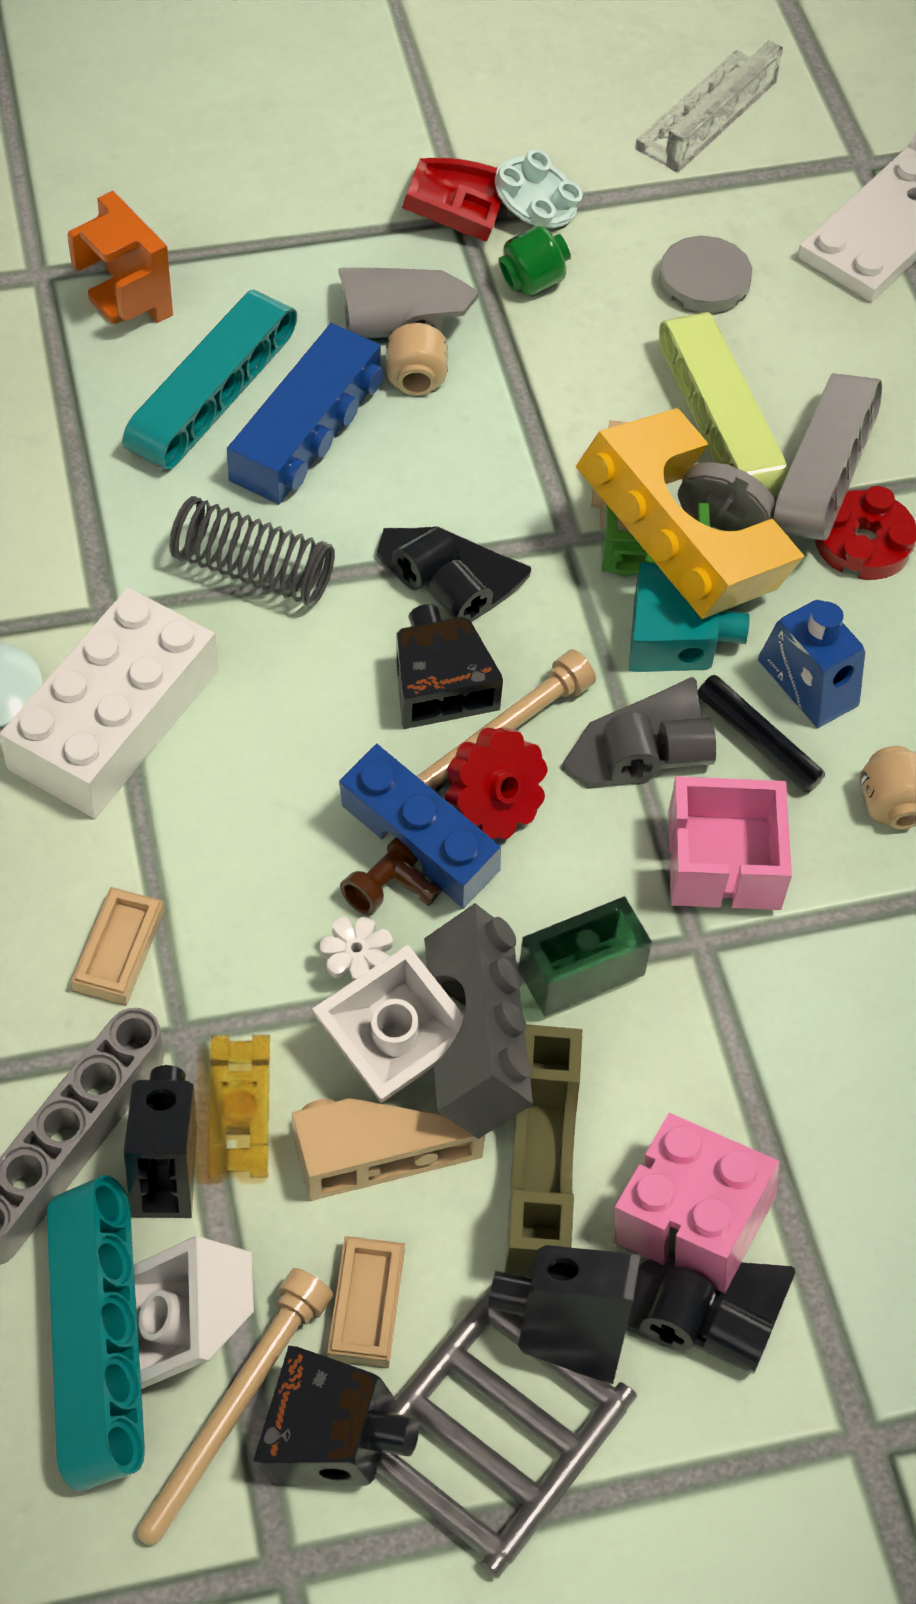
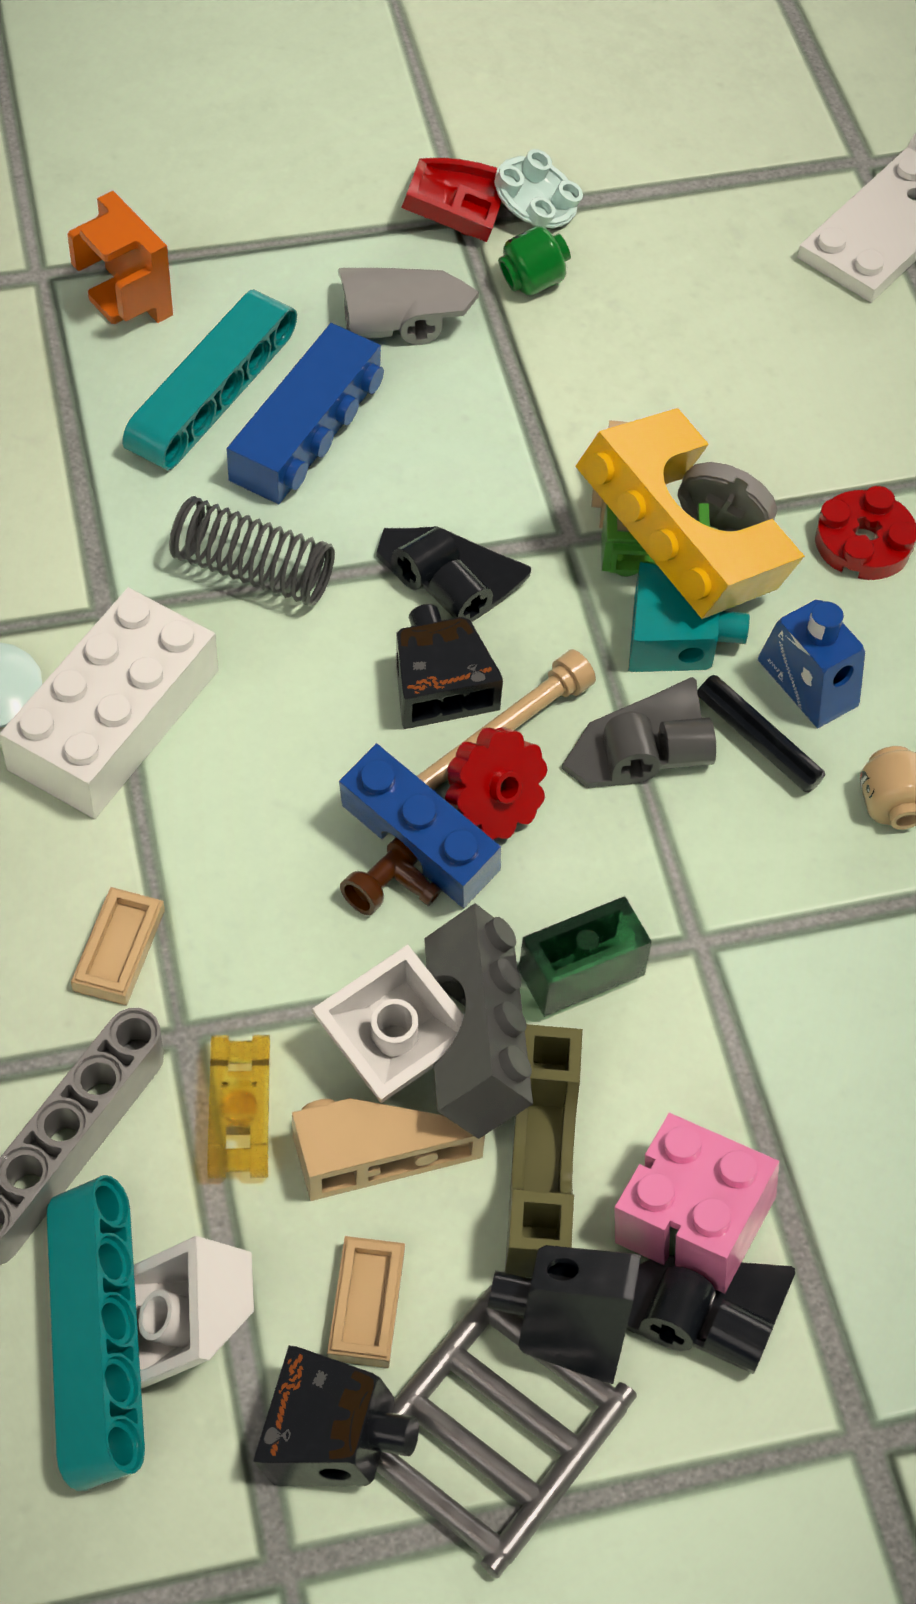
(161, 1127): black torso -> none
(300, 1300): tan piece -> none
(354, 948): white plant -> none
(416, 358): tan head -> none
(705, 274): light grey tile -> none
(710, 115): clear fence -> none
(721, 399): yellowish green beam -> none
(729, 843): bright pink piece -> none
(828, 456): light grey beam -> none

